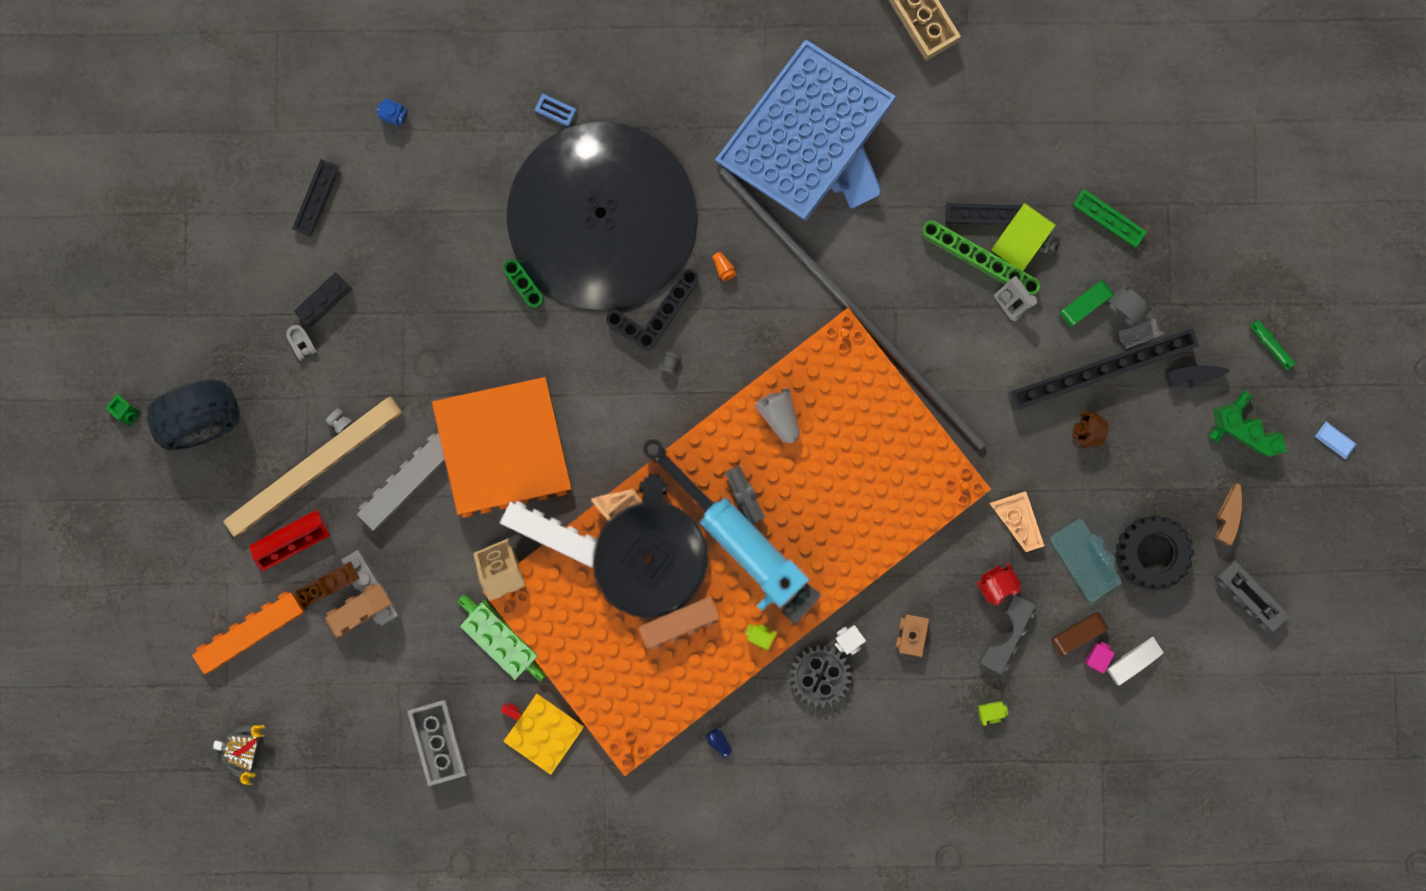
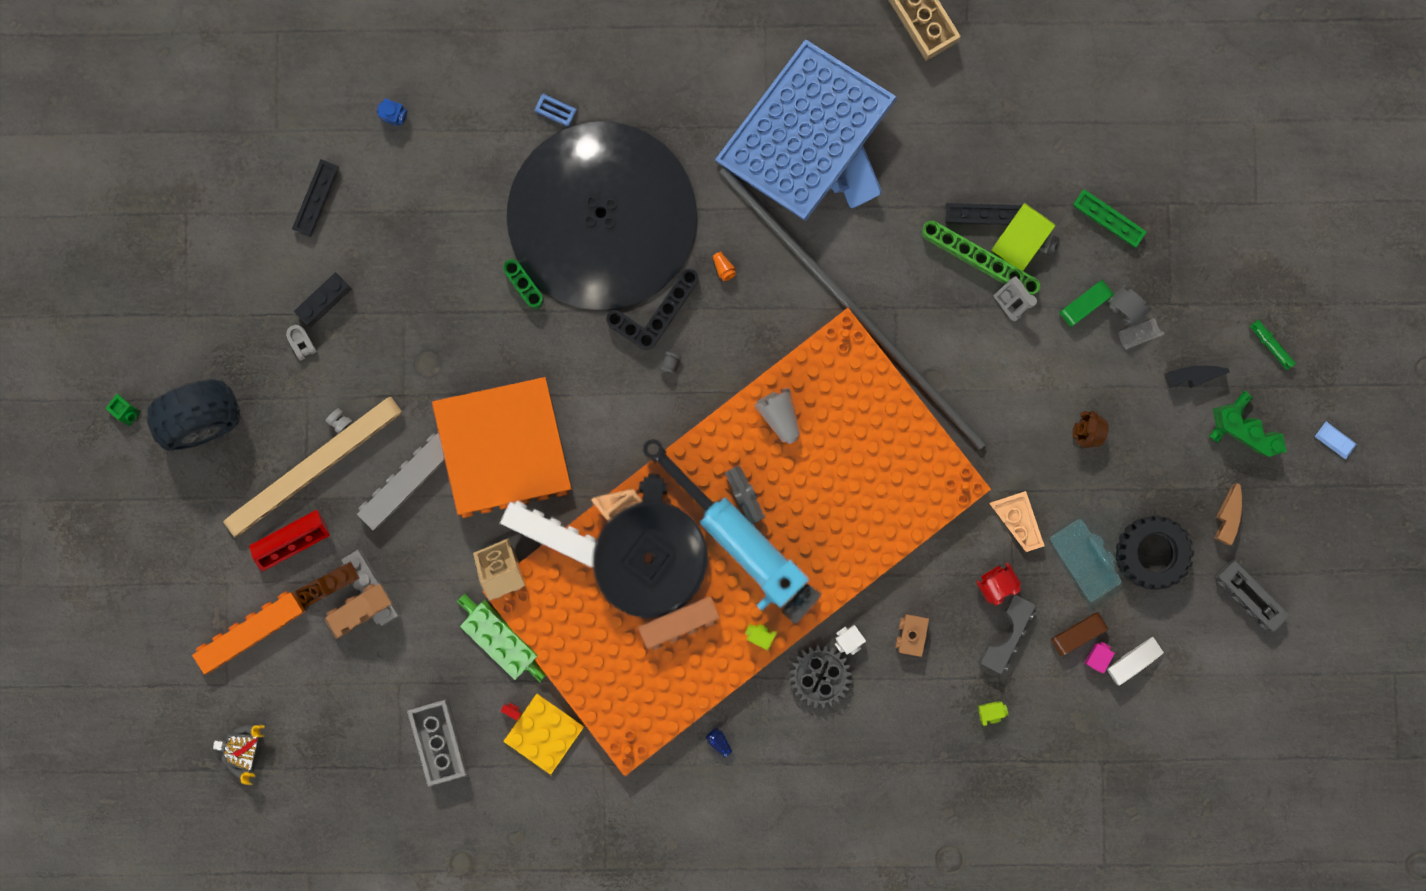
(1103, 369): black brick -> none

